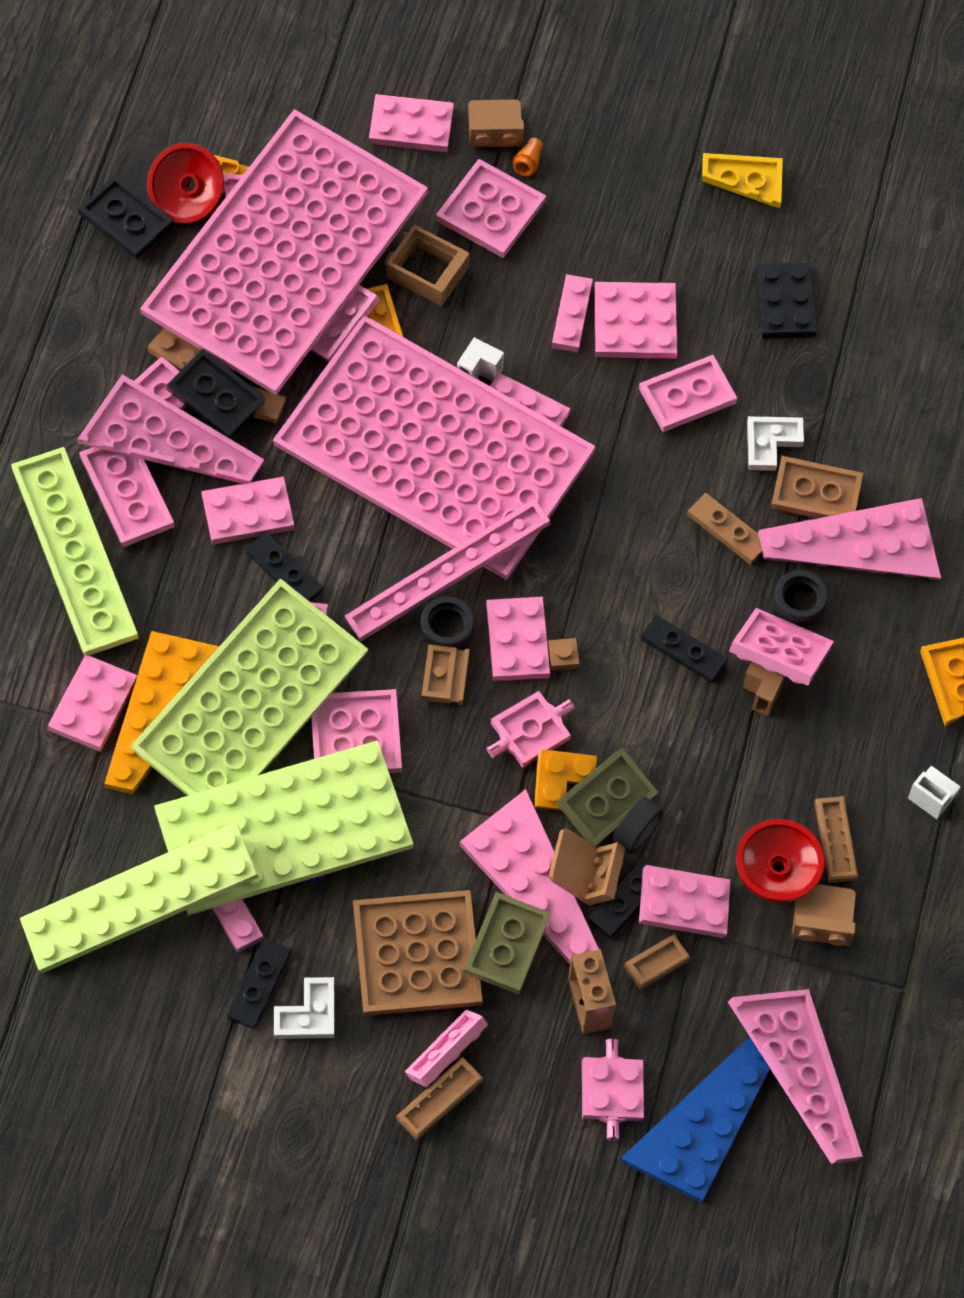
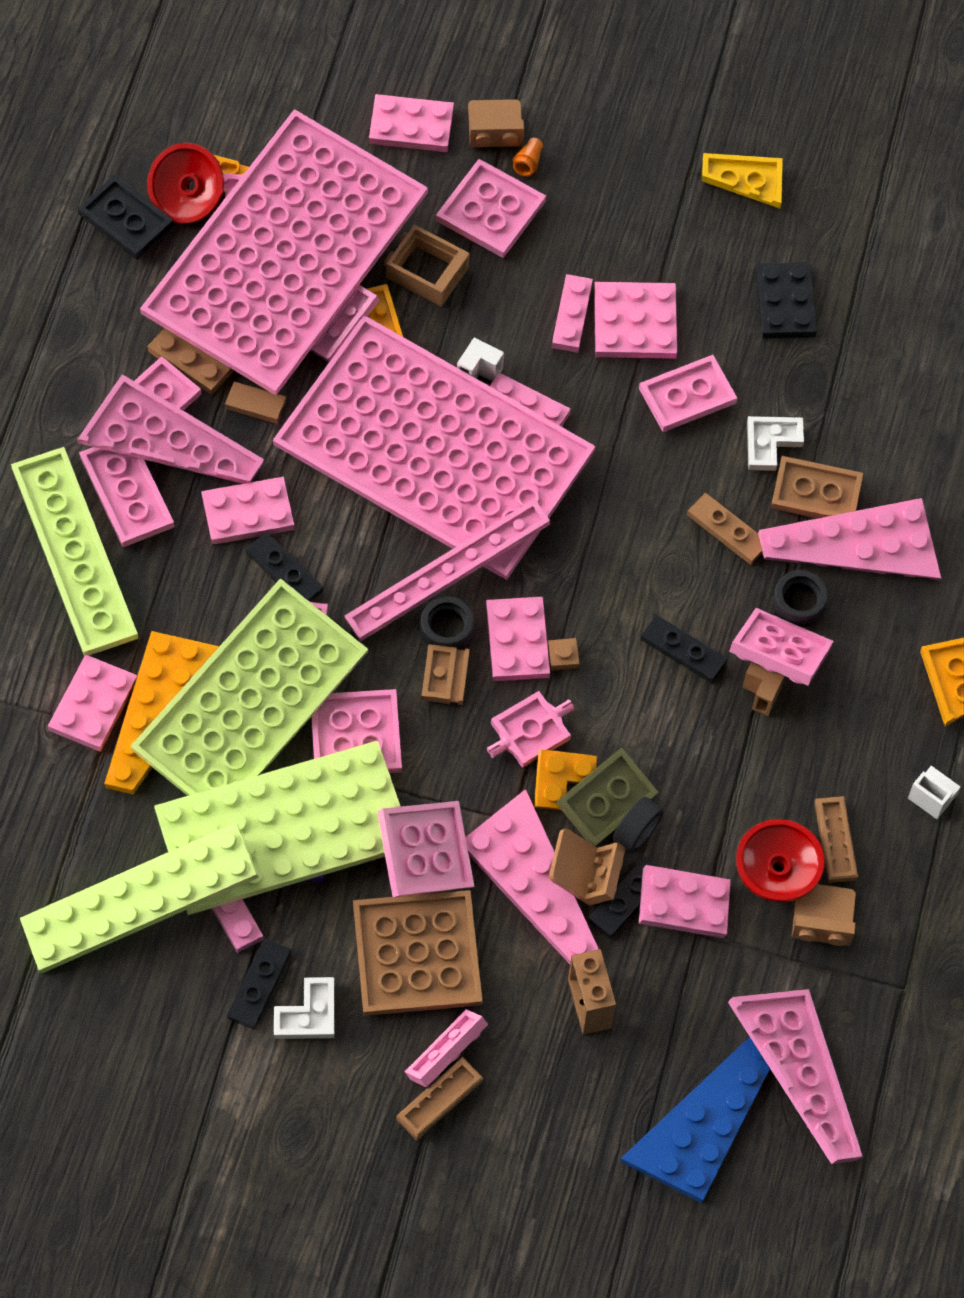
(215, 393): black plate -> none
(425, 849): none -> bright pink plate
(507, 943): olive plate -> none
(612, 1089): bright pink plate -> none
(657, 962): medium nougat tile -> none

